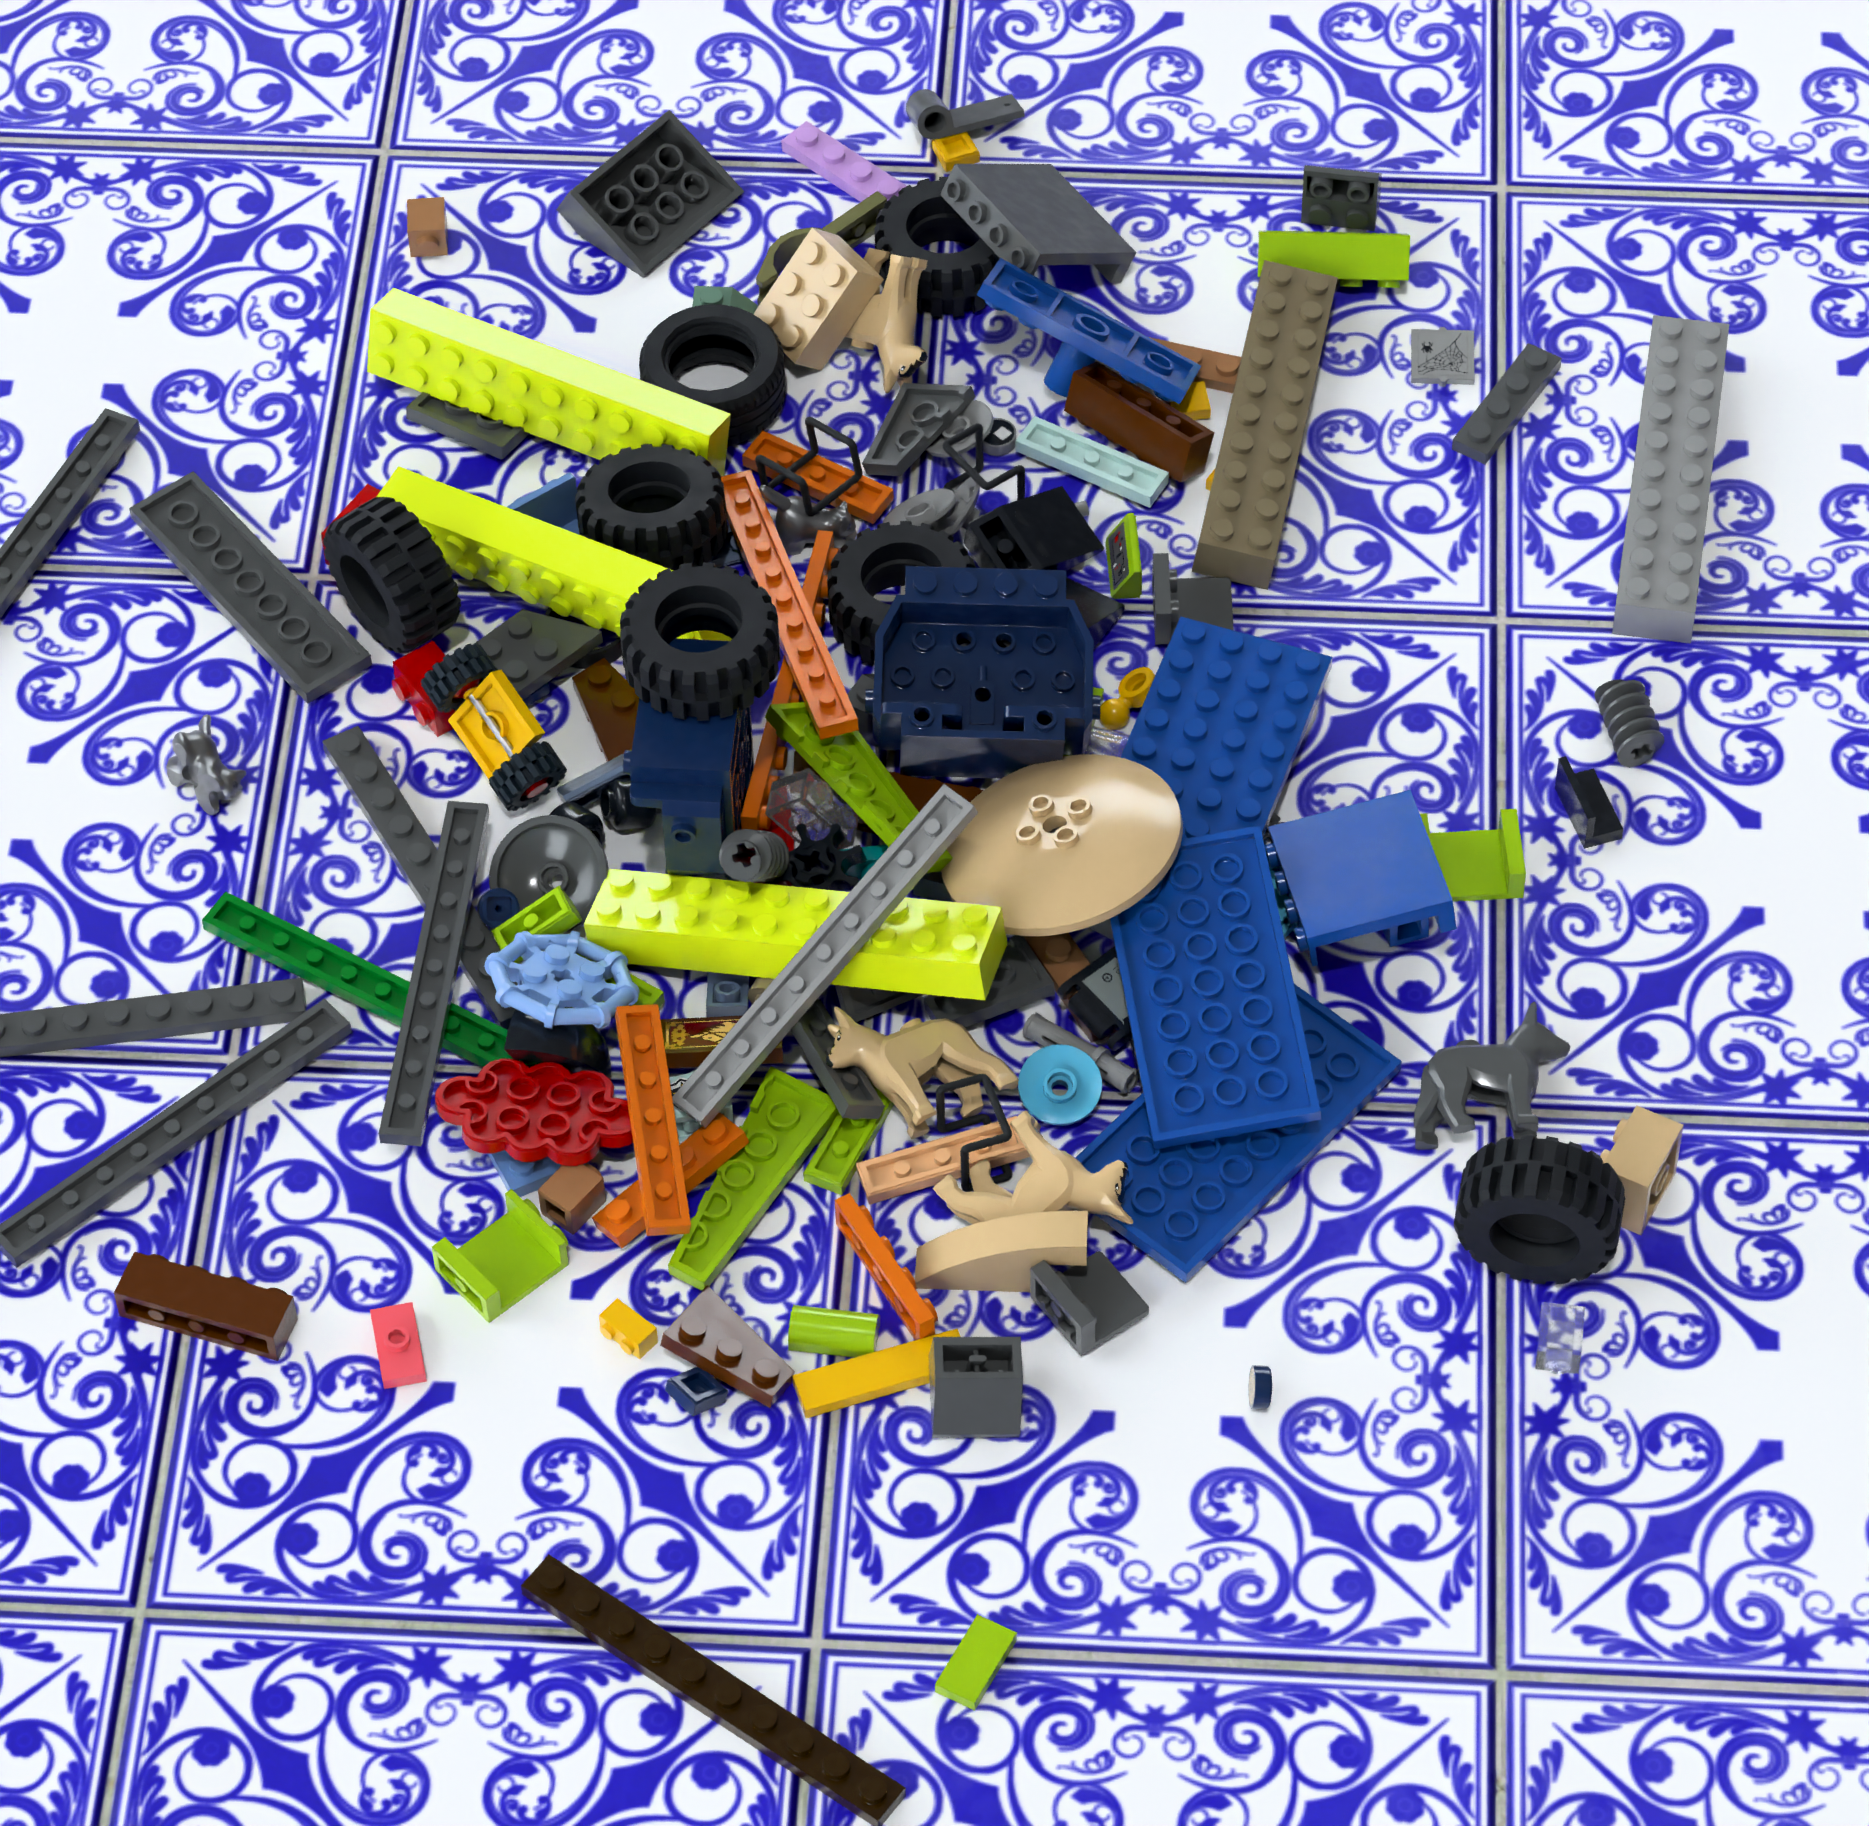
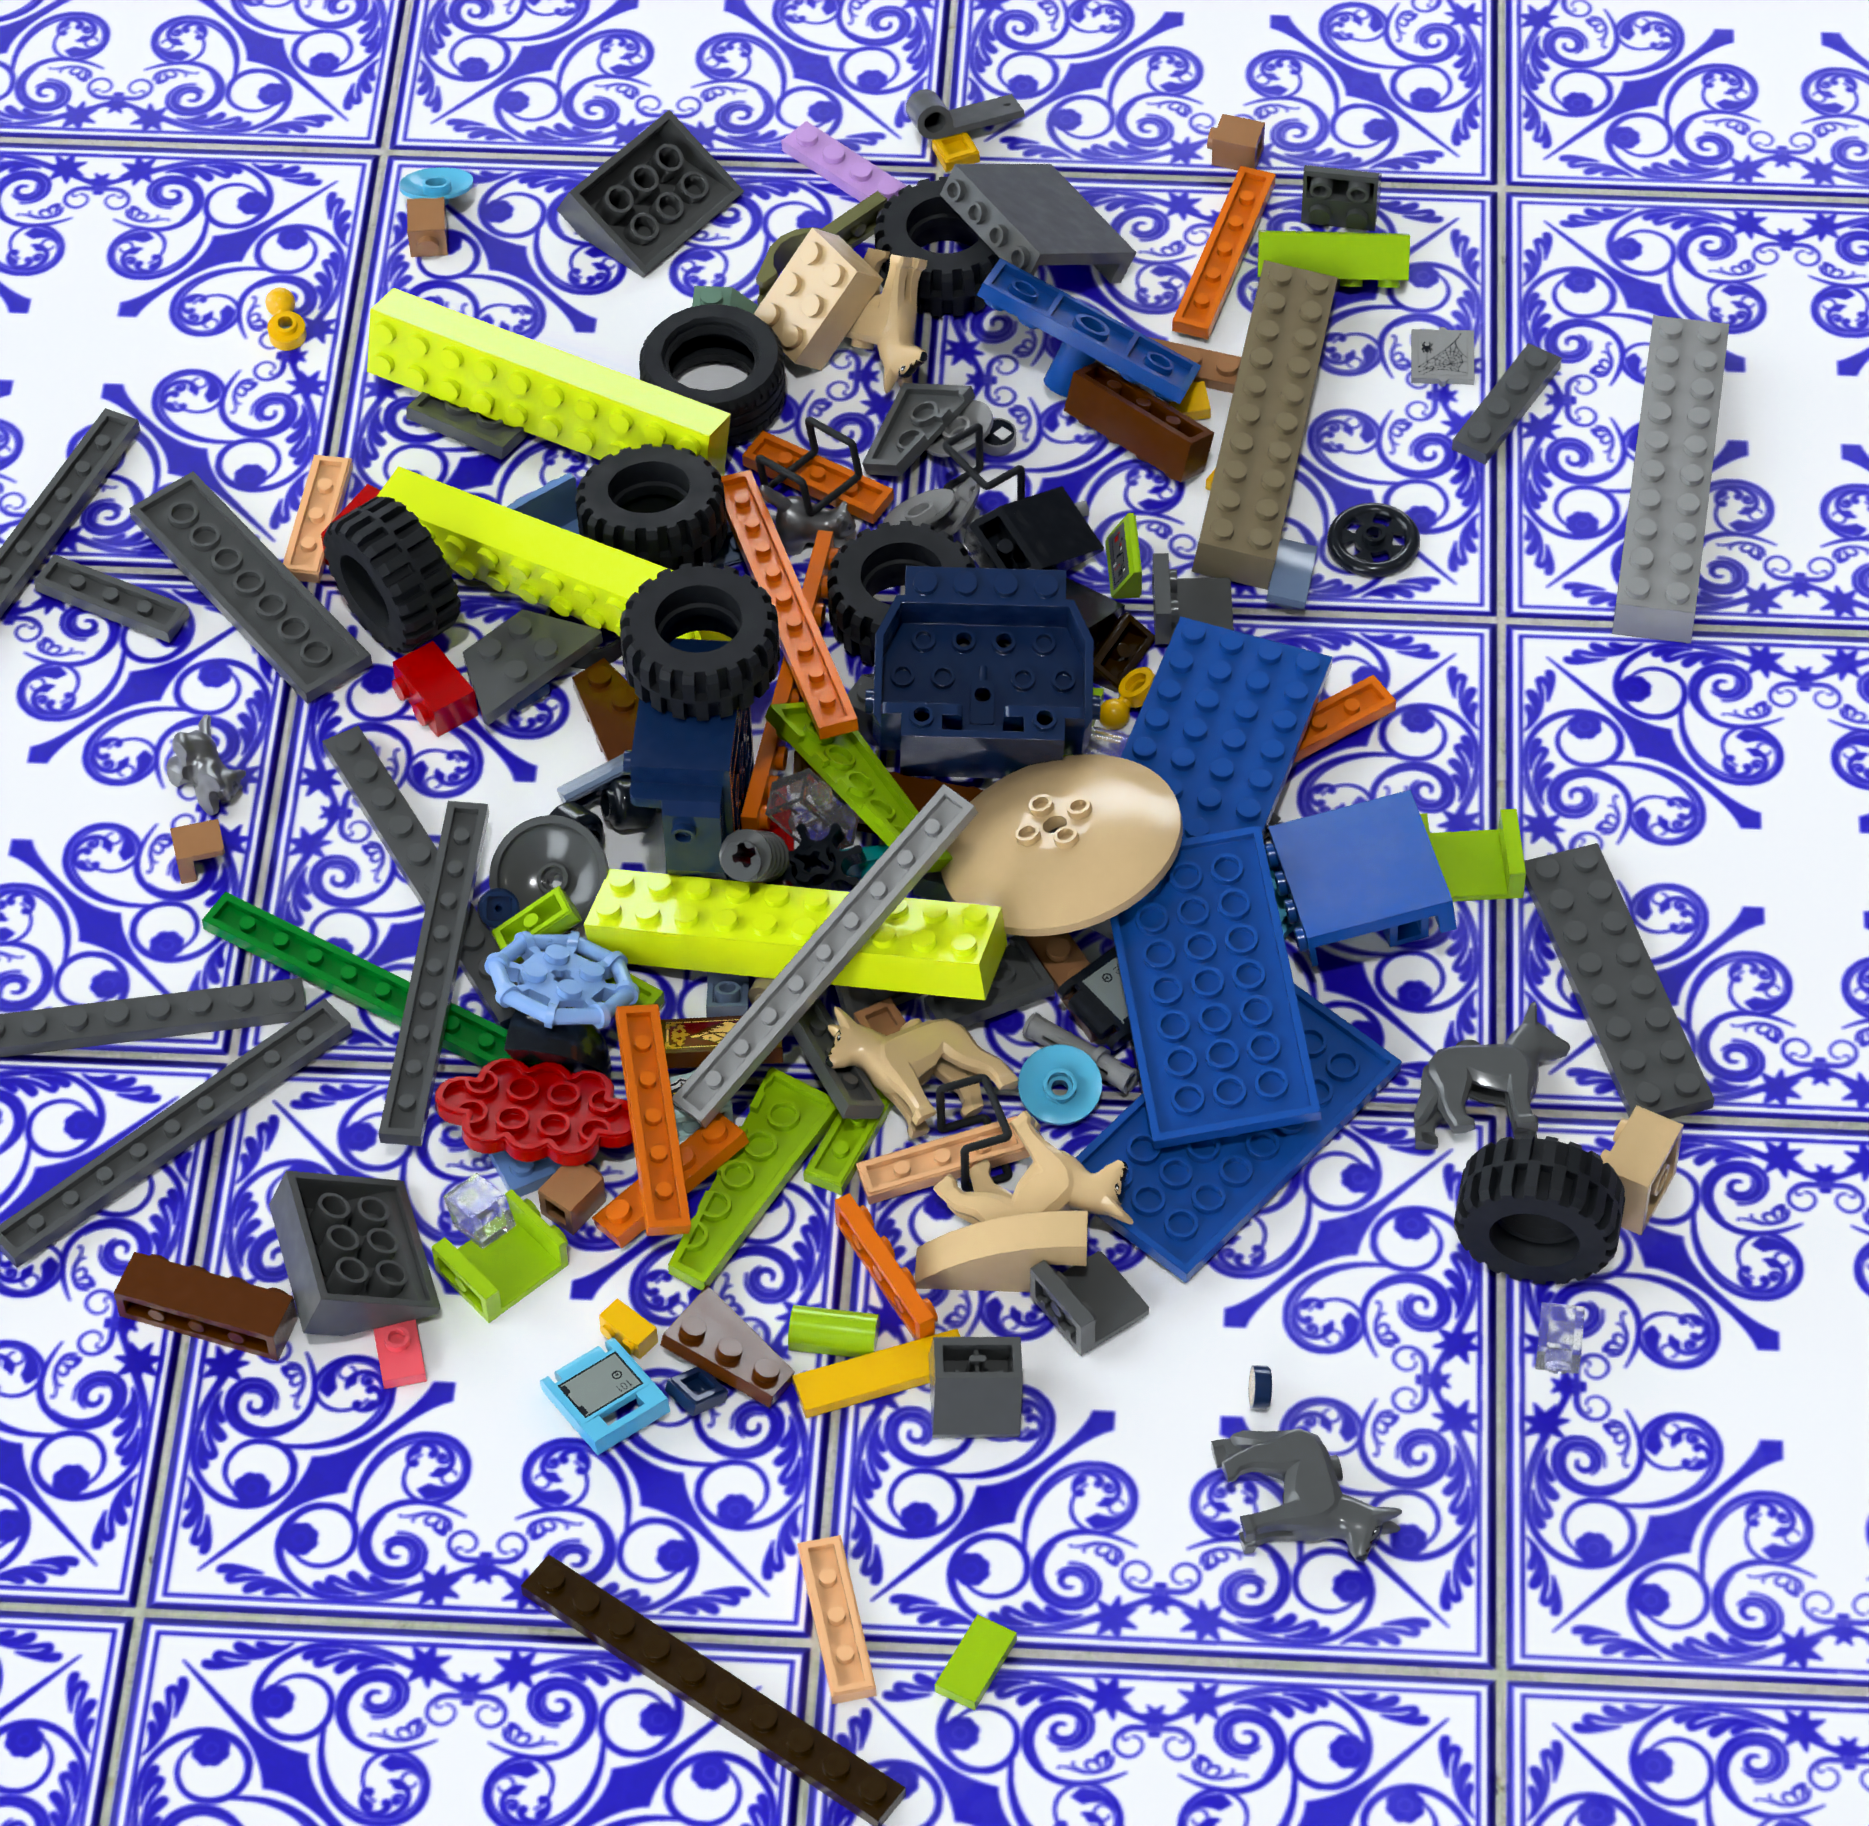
(111, 598): none -> dark grey plate
(196, 843): none -> medium nougat panel
(281, 303): none -> yellow plate
(318, 508): none -> light nougat tile
(351, 1252): none -> dark grey slope
(436, 183): none -> medium azure dish
(479, 1210): none -> clear brick
(494, 726): plate -> none
(599, 1386): none -> medium azure container
(836, 1619): none -> light nougat tile
(881, 1017): none -> medium nougat plate
(1092, 461): light aqua plate -> none
(1120, 651): none -> dark brown slope
(1223, 252): none -> orange plate
(1236, 142): none -> medium nougat brick
(1291, 574): none -> sand blue slope
(1311, 1495): none -> dark grey animal
(1345, 714): none -> orange plate
(1362, 563): none -> black plate
(1587, 805): black panel -> none
(1616, 983): none -> dark grey plate
(1629, 721): dark grey piece -> none

